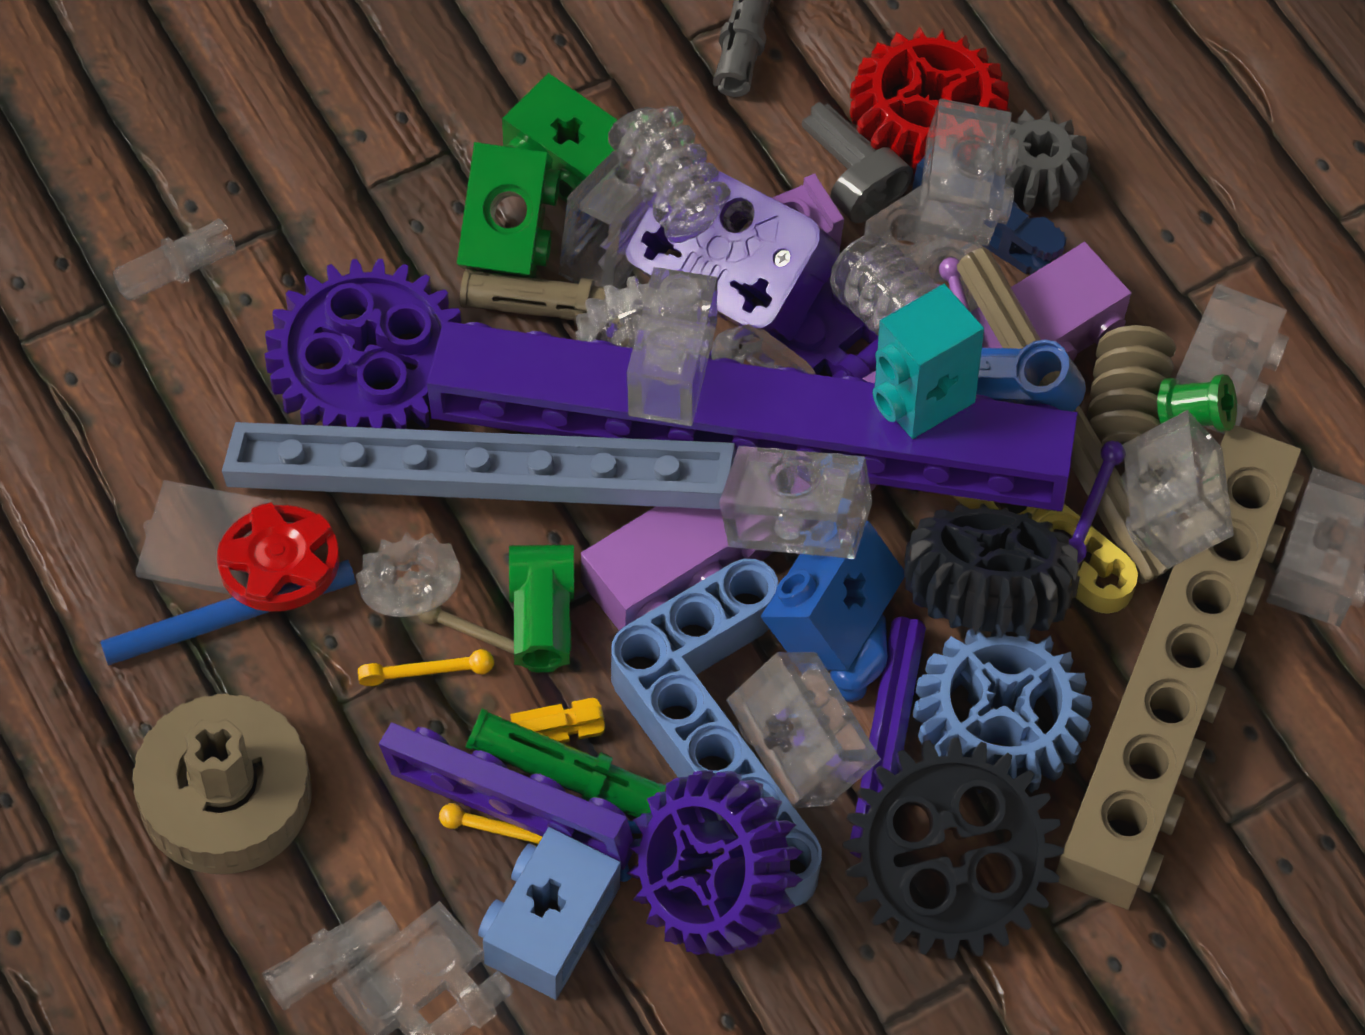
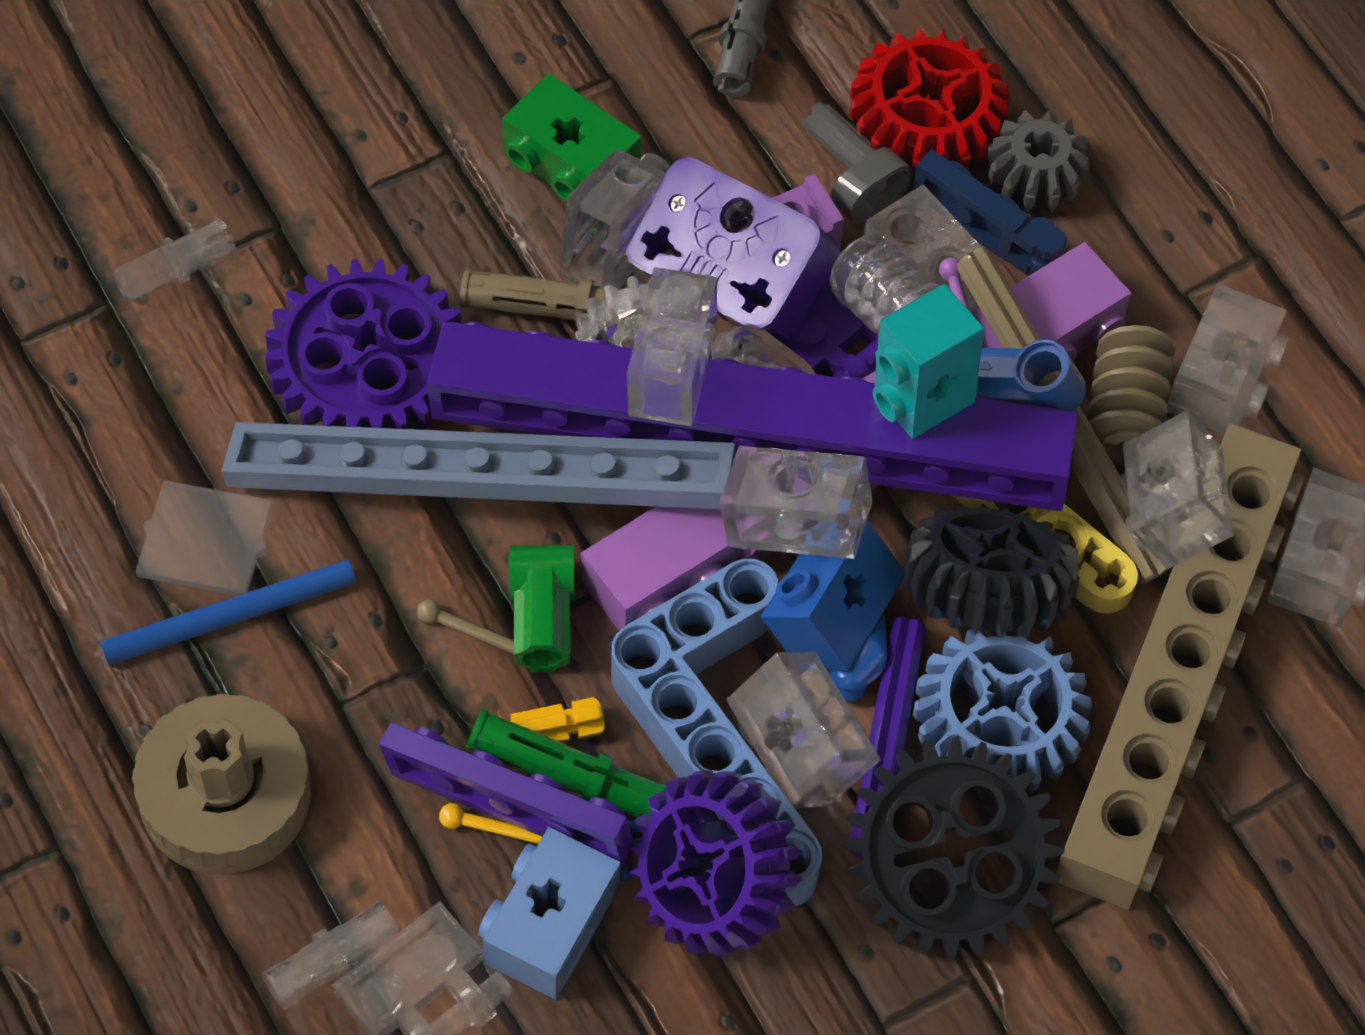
(277, 556): red wheel -> none
(374, 674): yellow hinge -> none
(416, 591): clear gear -> none
(493, 176): green brick -> none
(669, 170): clear piece -> none
(966, 172): clear brick -> none
(1111, 454): dark purple hinge -> none
(1209, 402): green bush -> none

